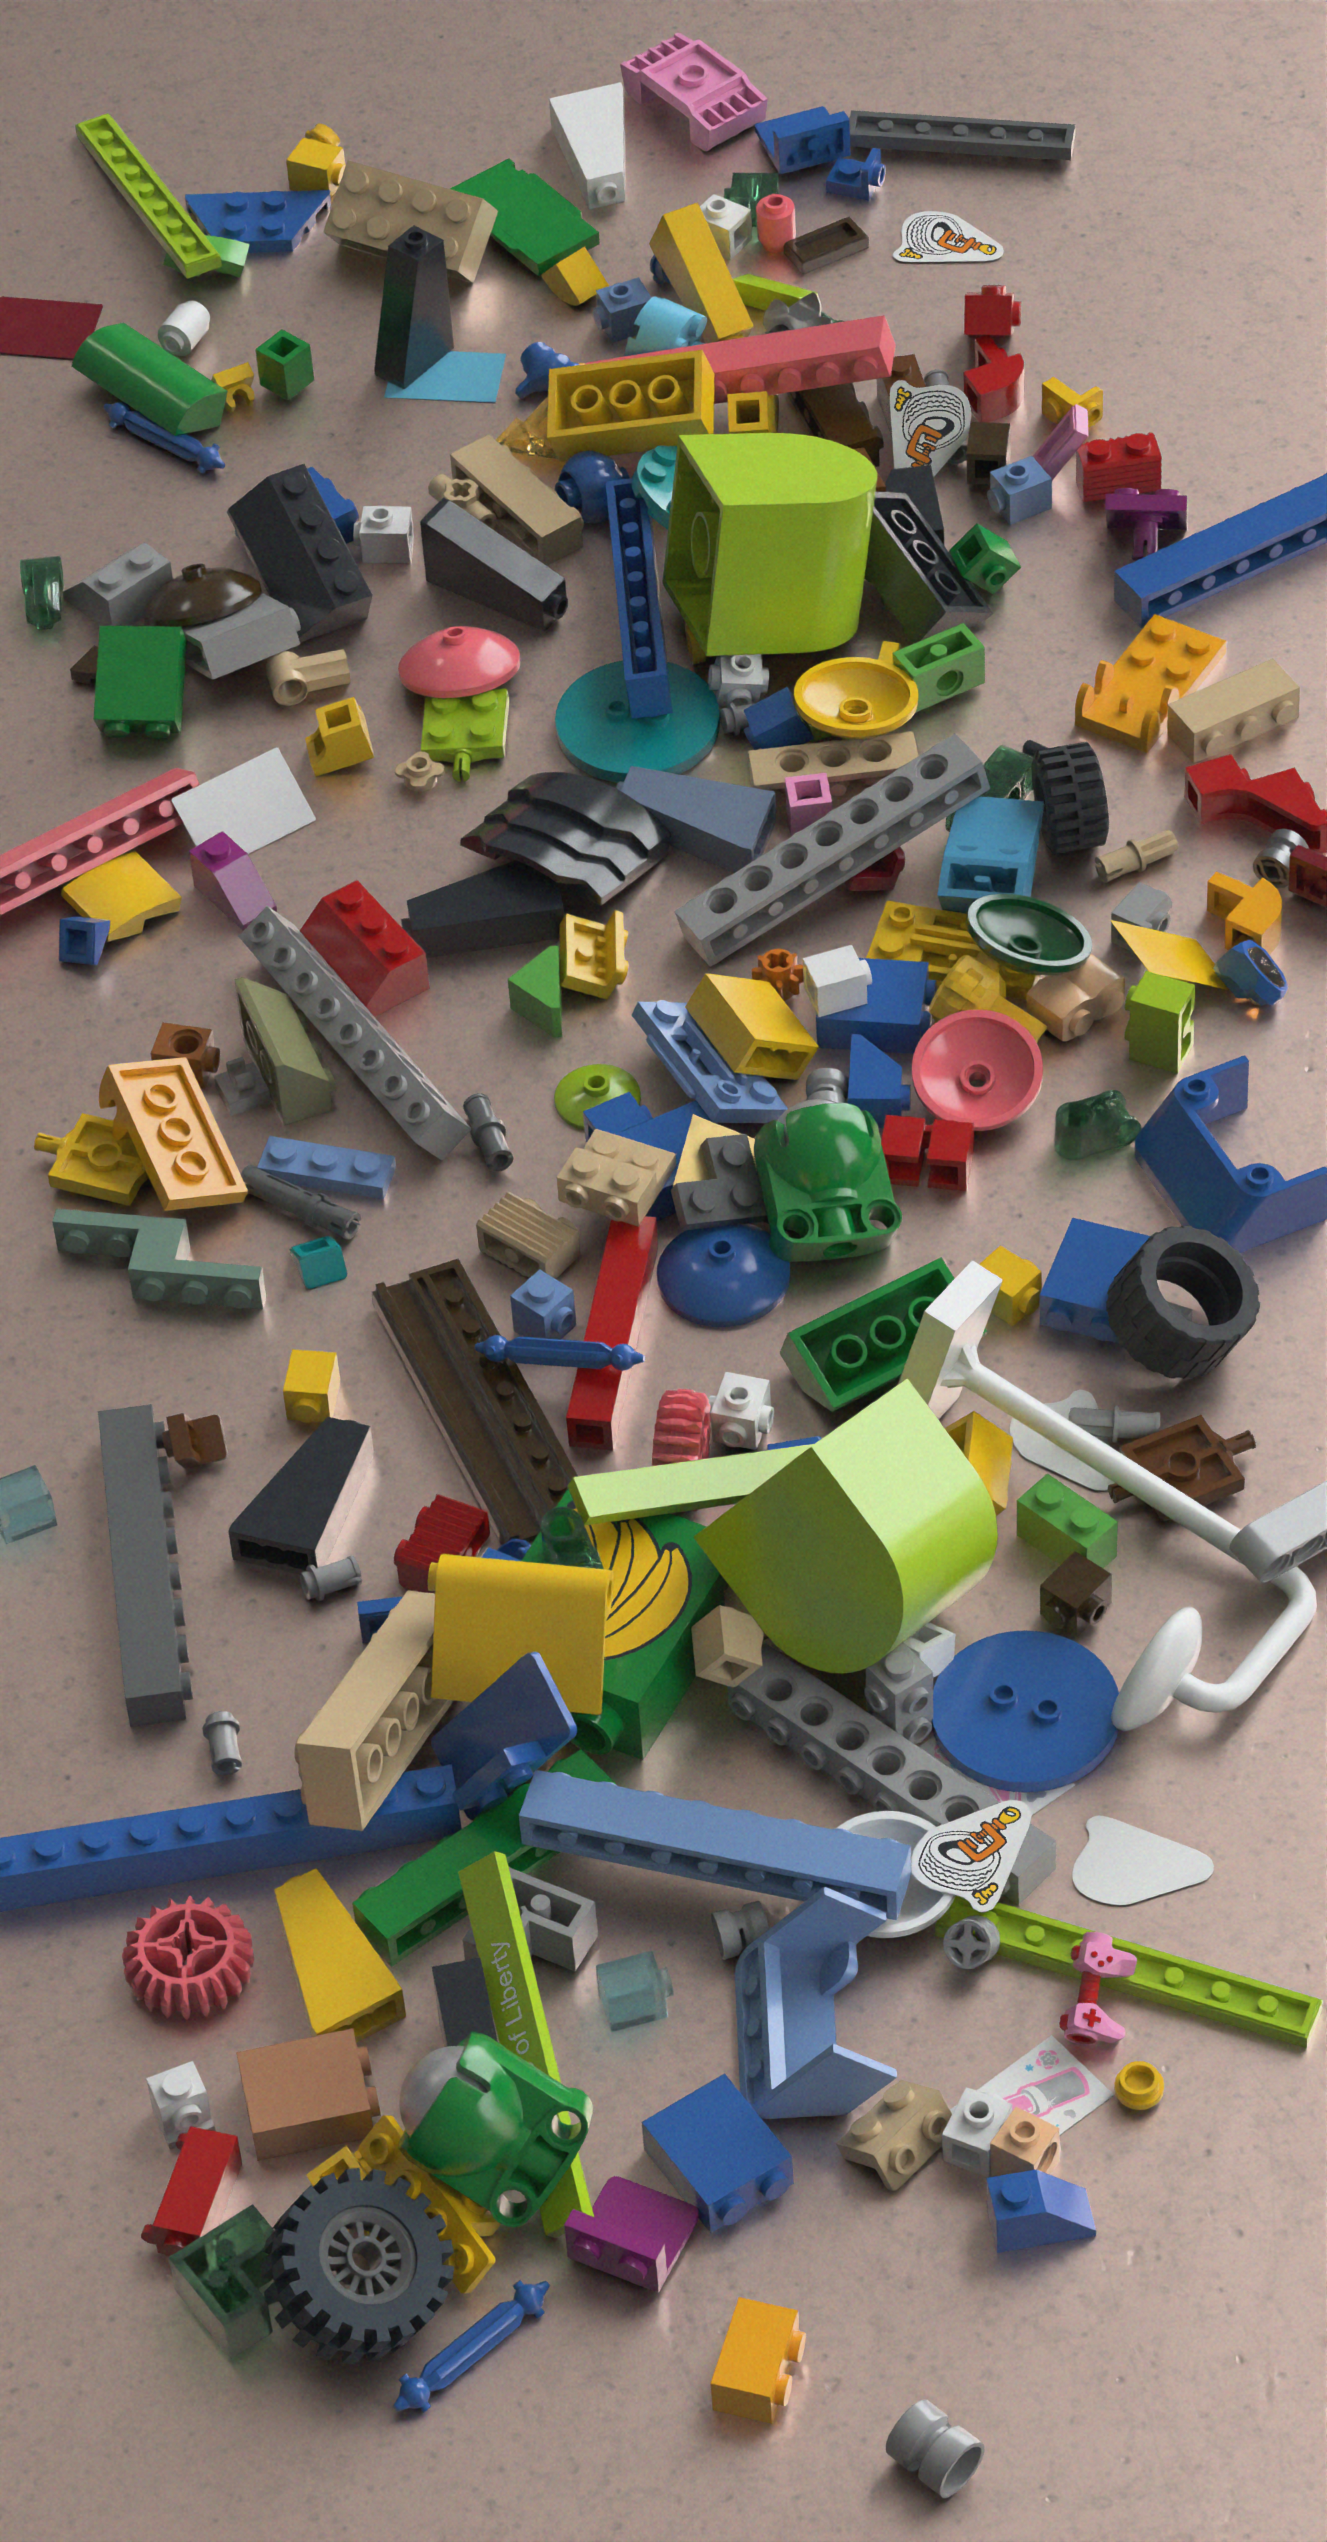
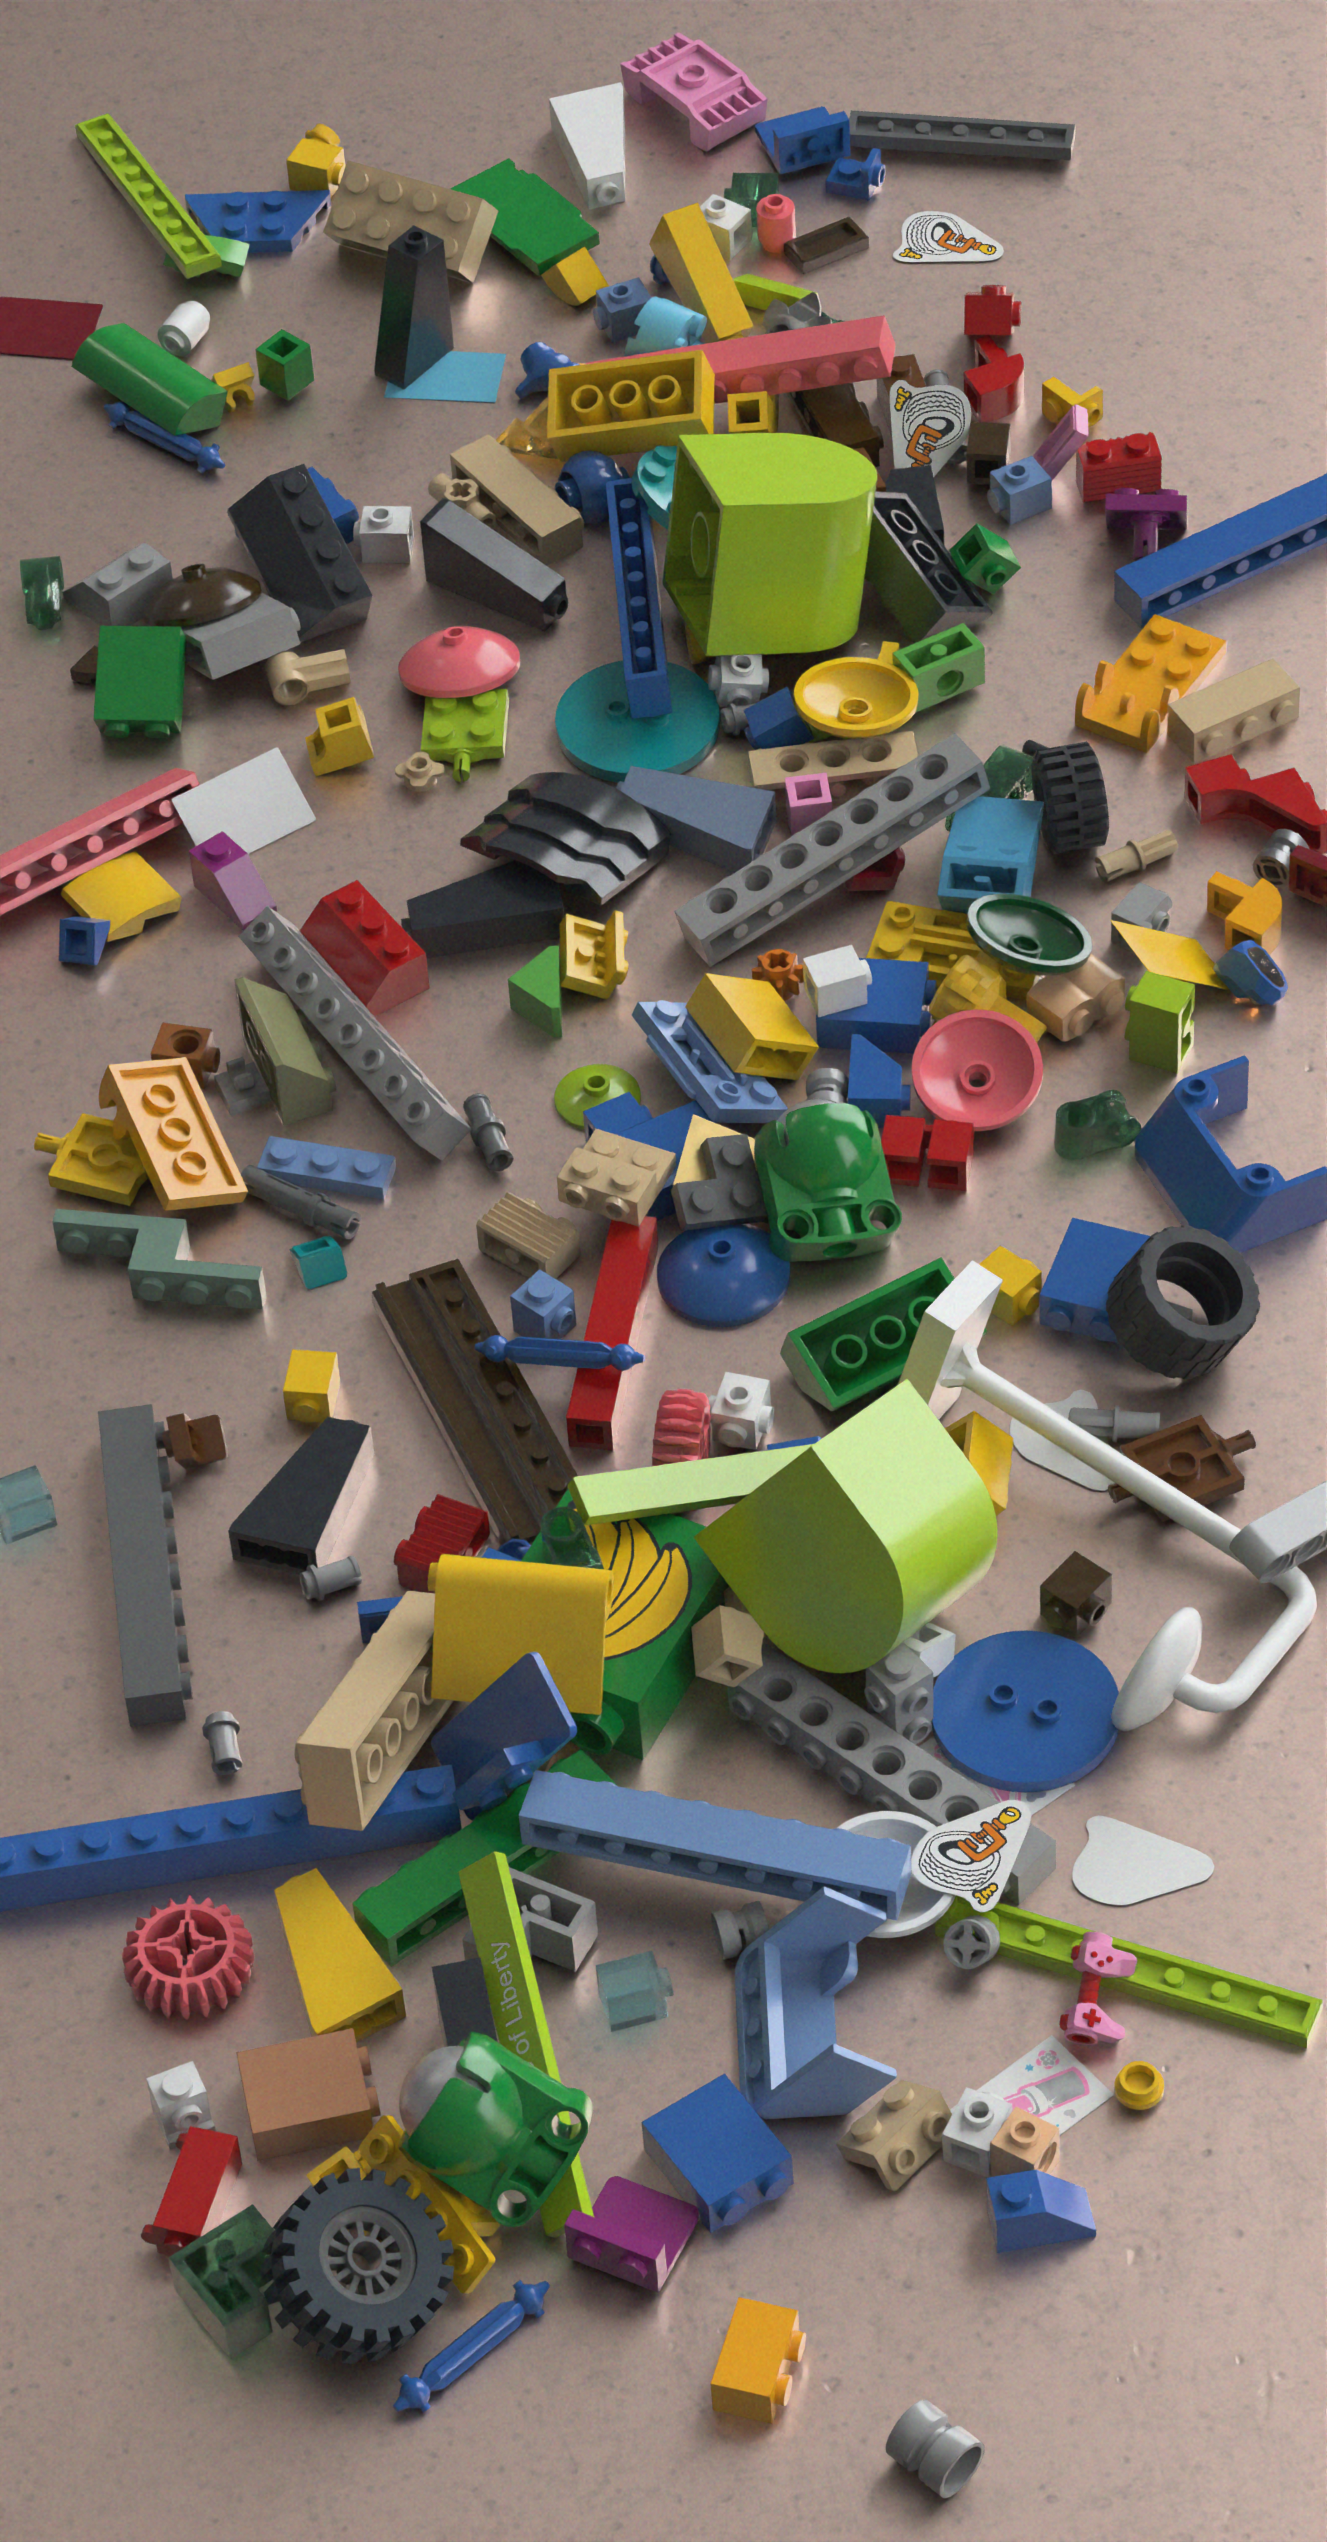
(1063, 1522): bright green brick -> none

